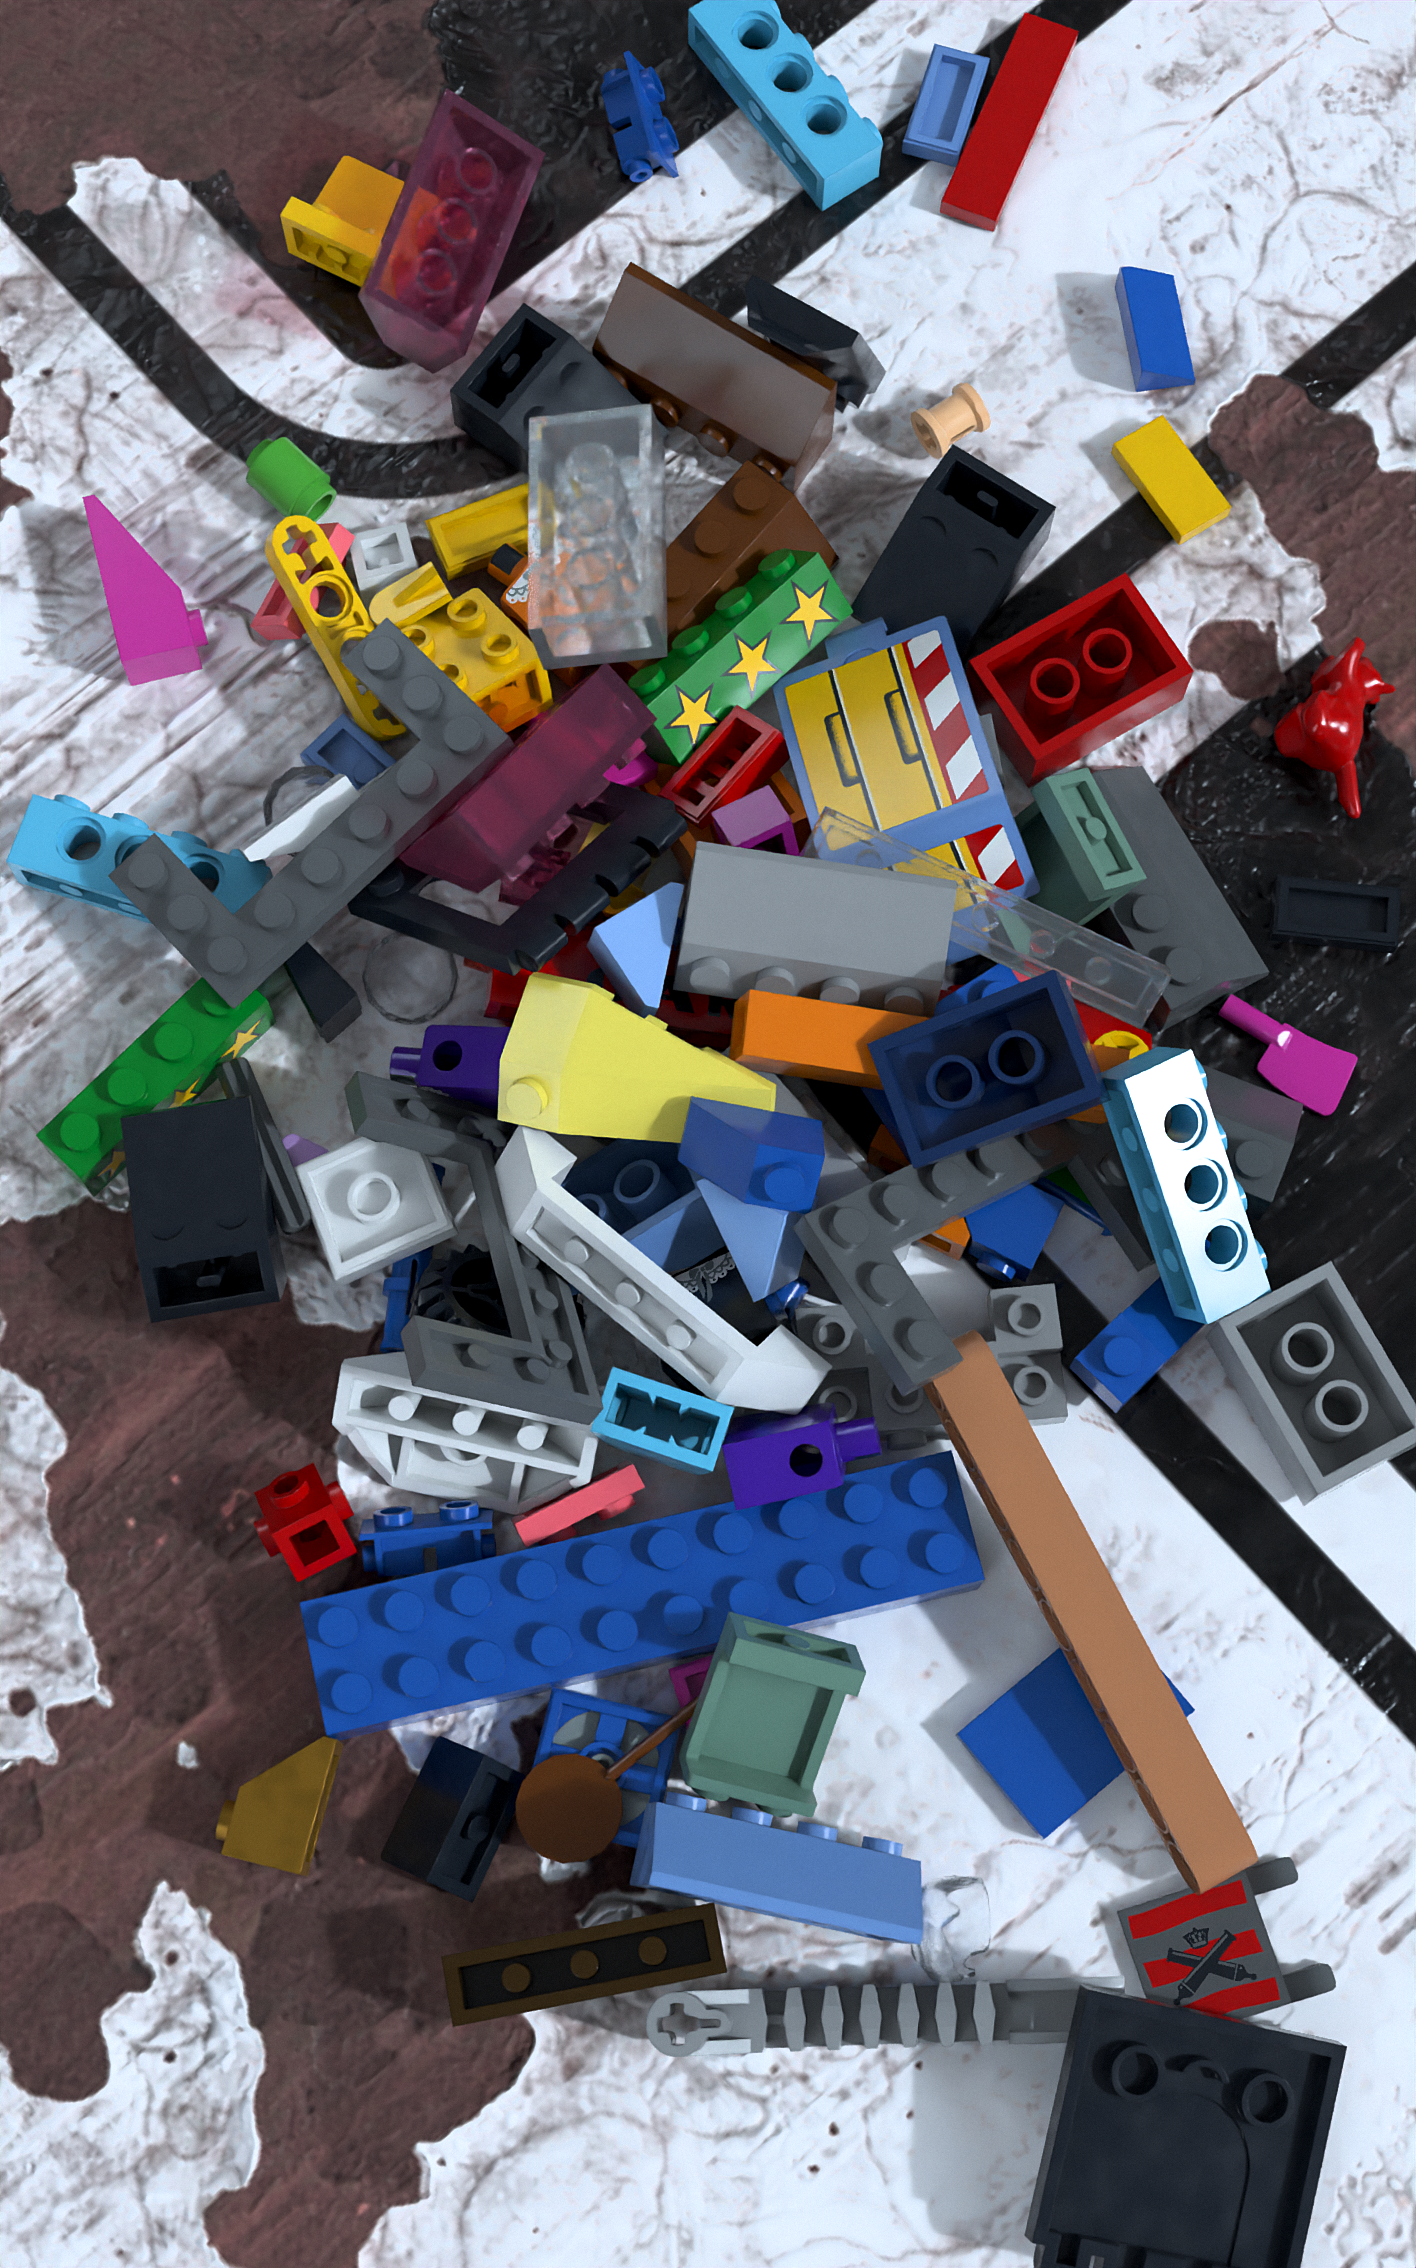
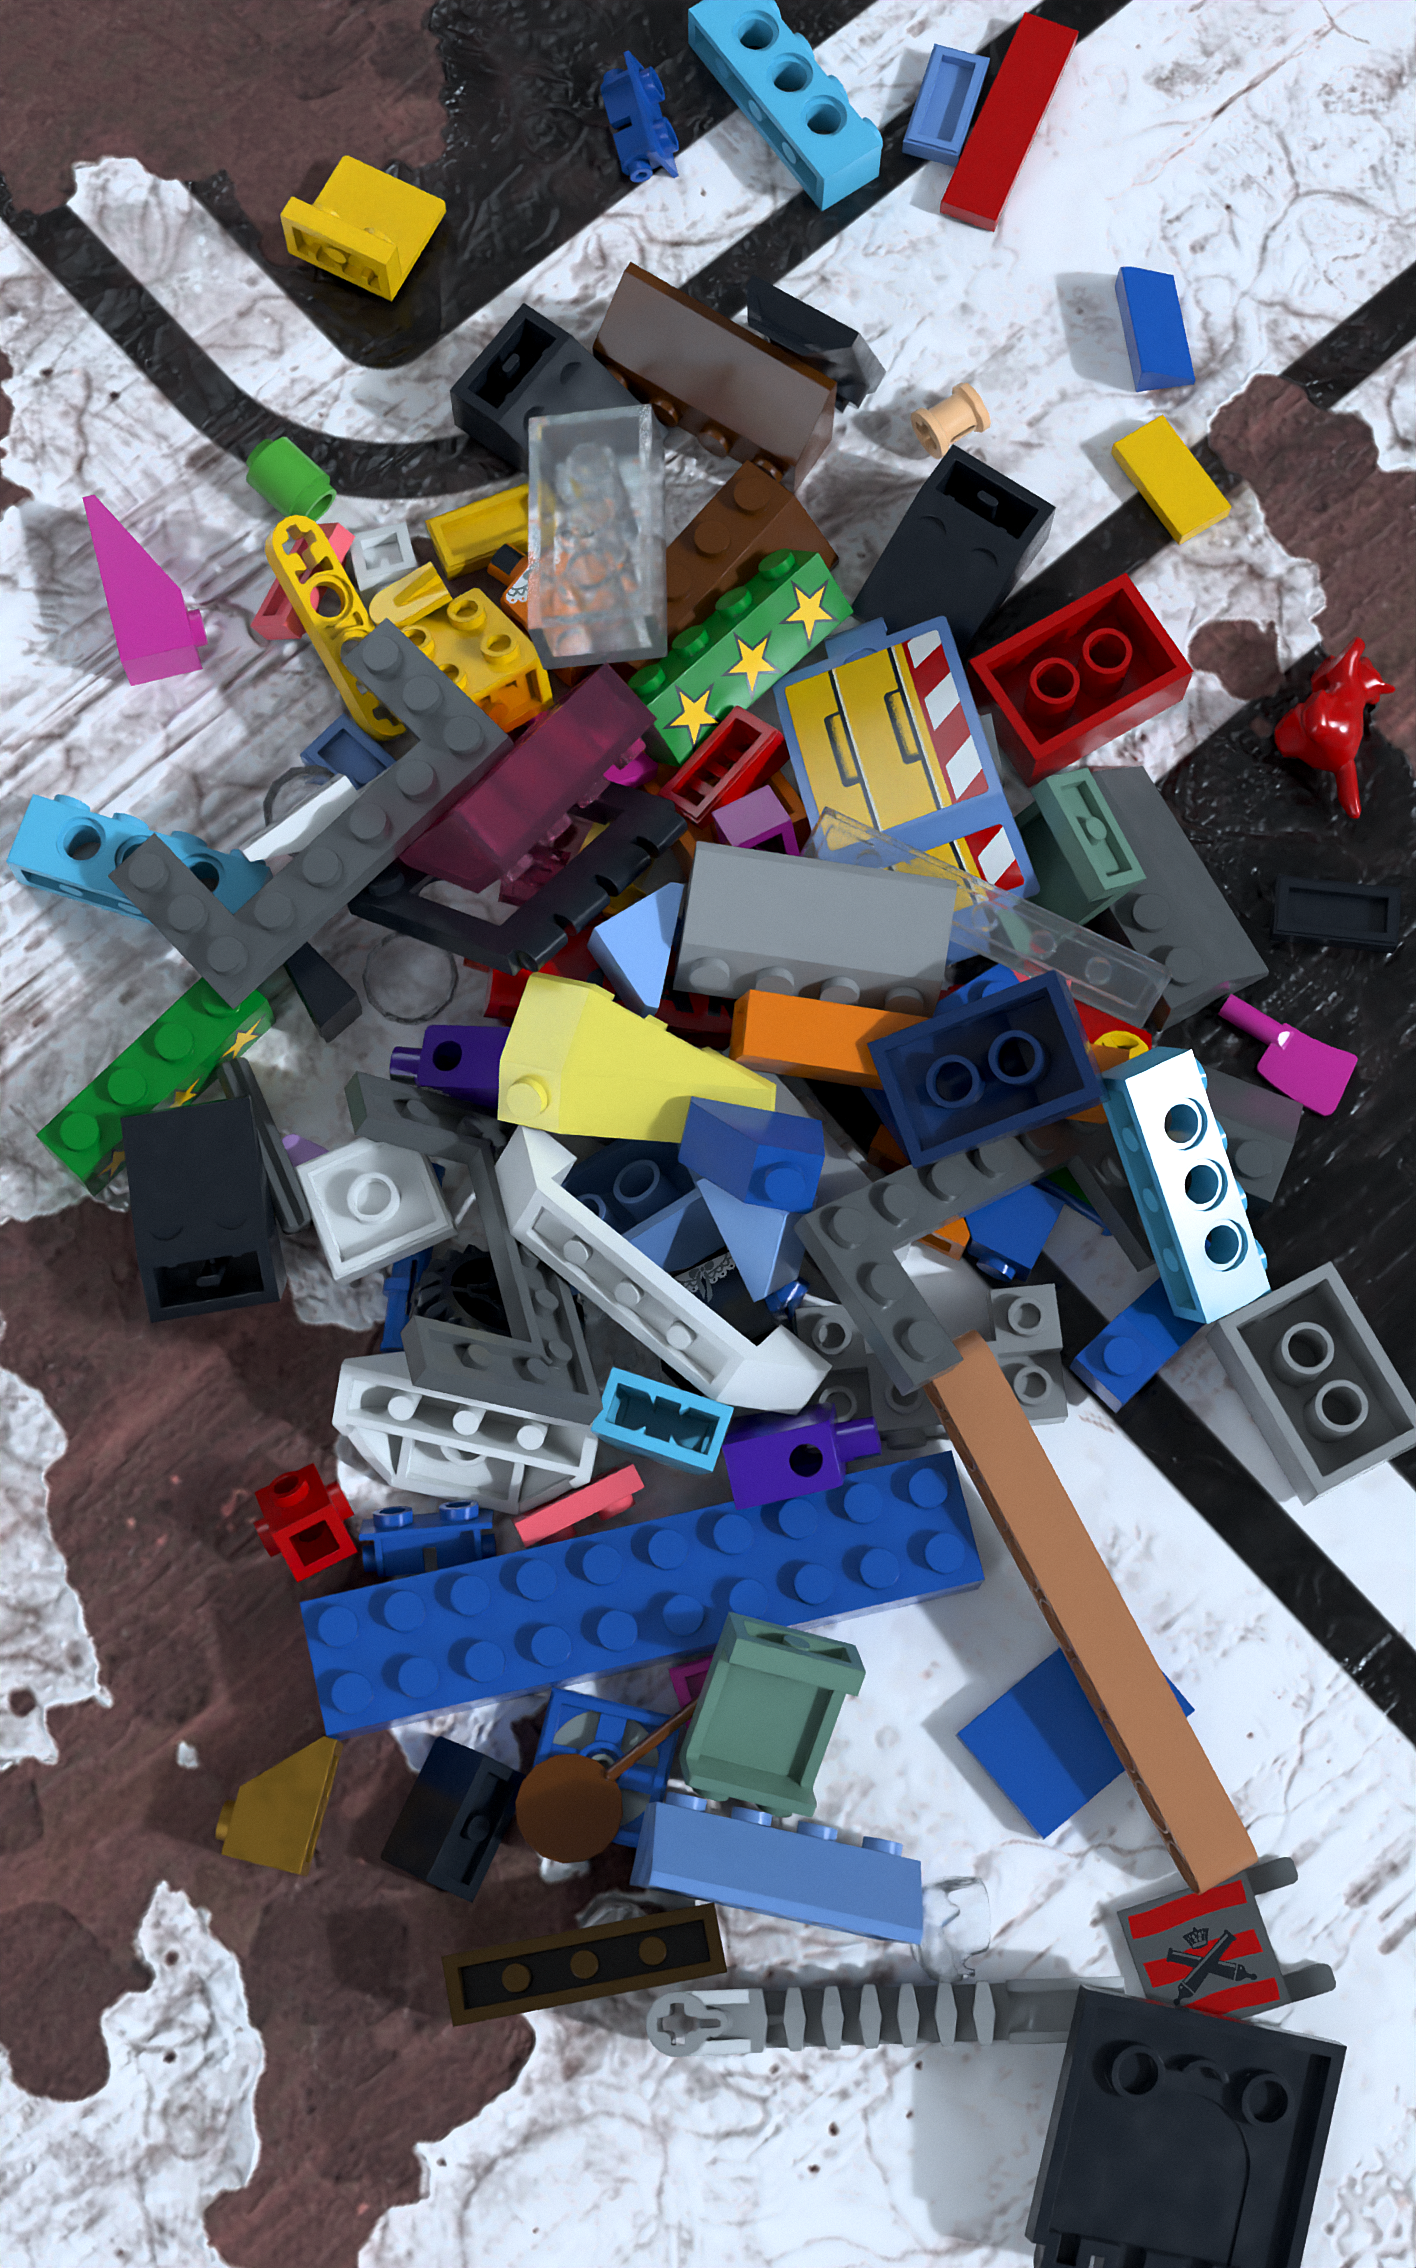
(448, 233): clear pink slope -> none

